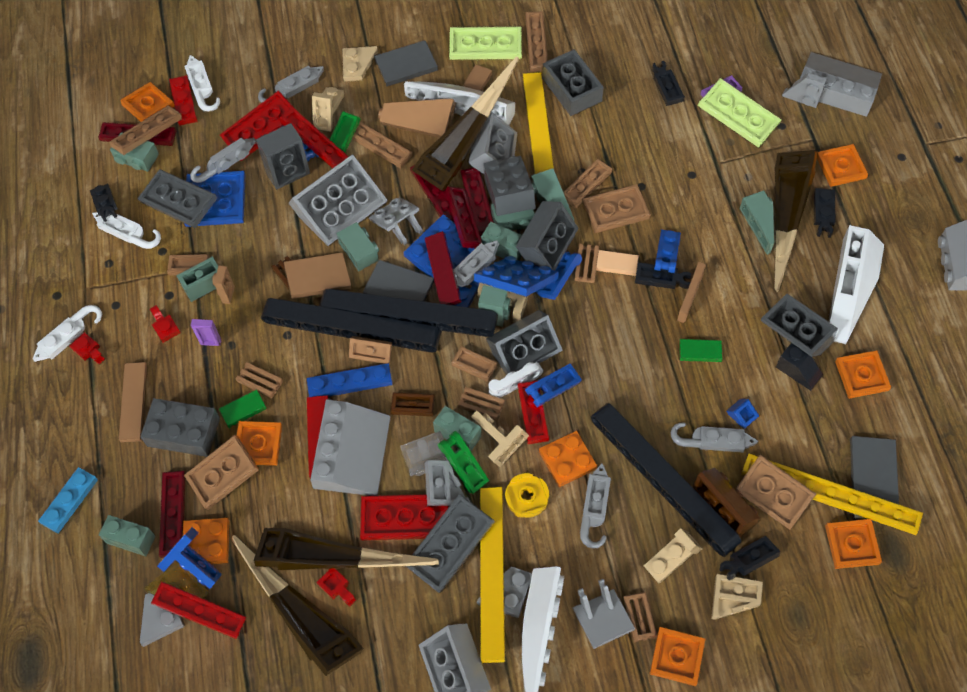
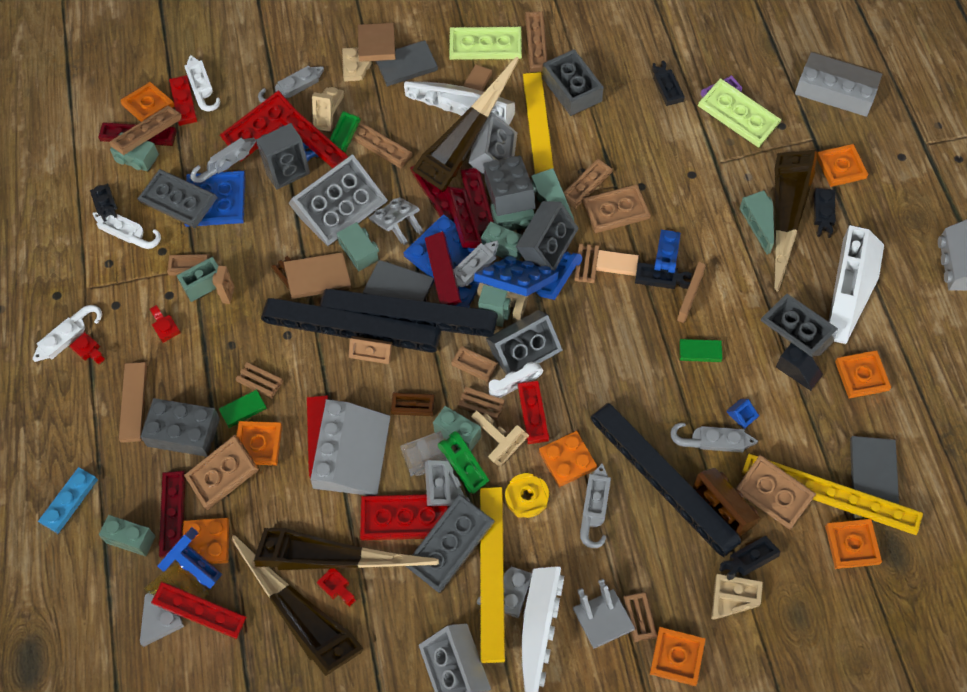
(206, 332): medium lavender tile -> none
(350, 381): blue plate -> none
(376, 42): none -> medium nougat tile
(421, 117): medium nougat slope -> none
(553, 384): blue plate -> none
(672, 555): tan bracket -> none
(806, 90): light grey wing -> none

